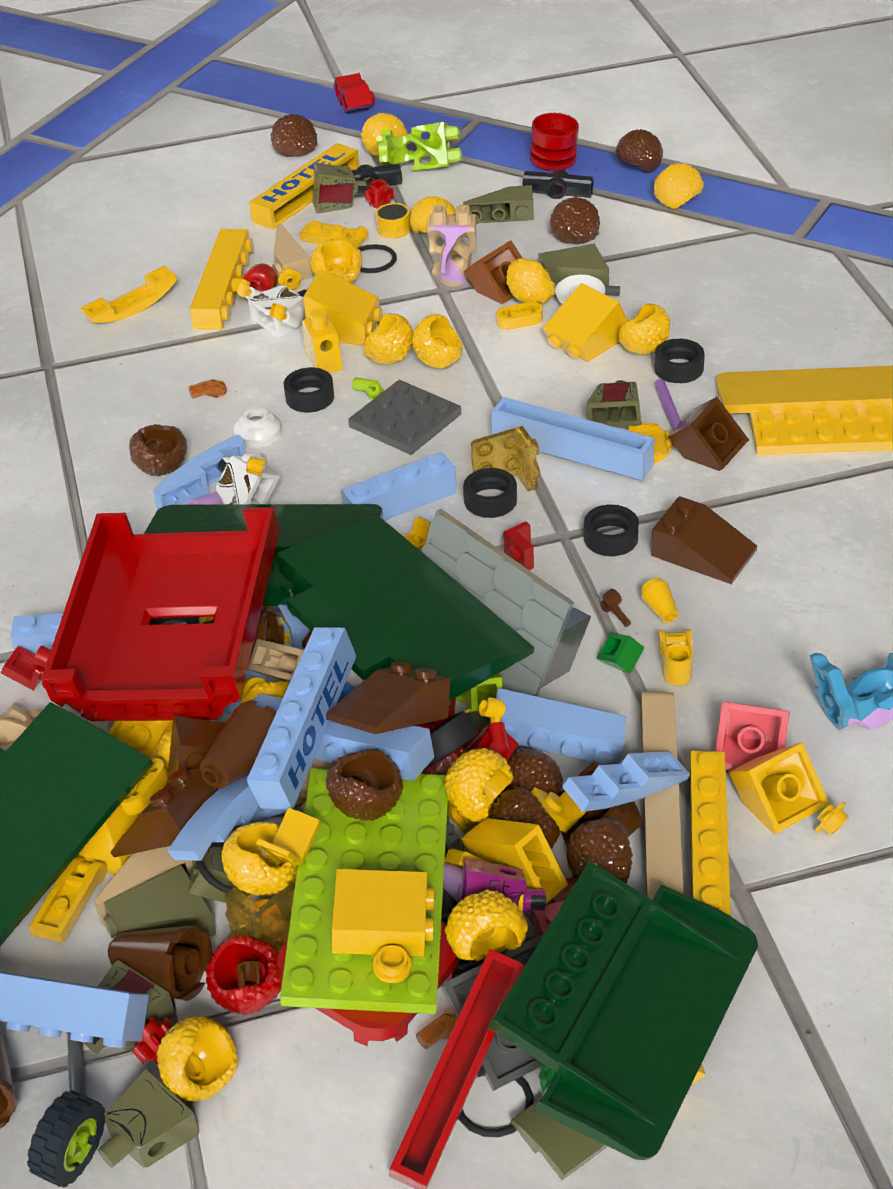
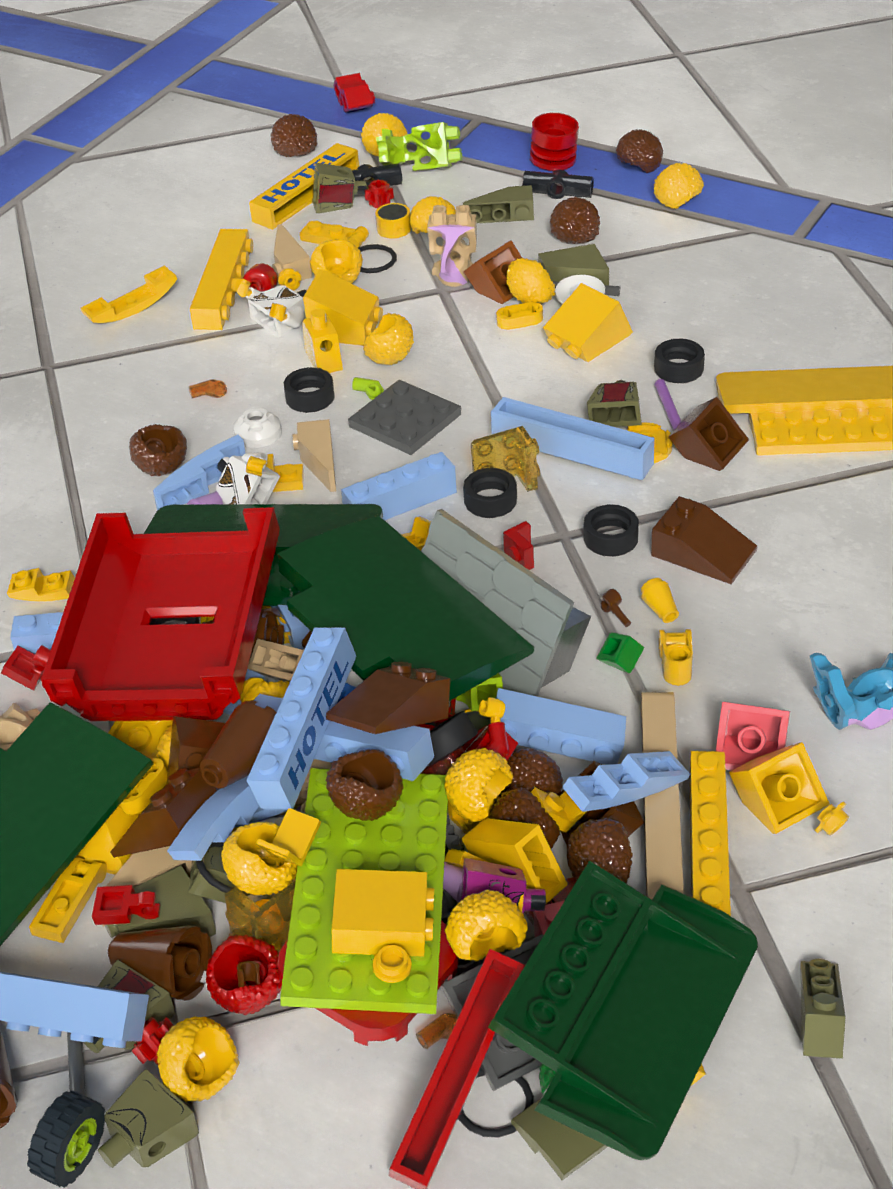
(34, 586): none -> yellow slope
(118, 904): none -> red plate
(290, 475): none -> yellow bracket
(316, 450): none -> tan slope
(436, 342): yellow hair -> none
(645, 330): yellow hair -> none
(821, 1009): none -> olive slope

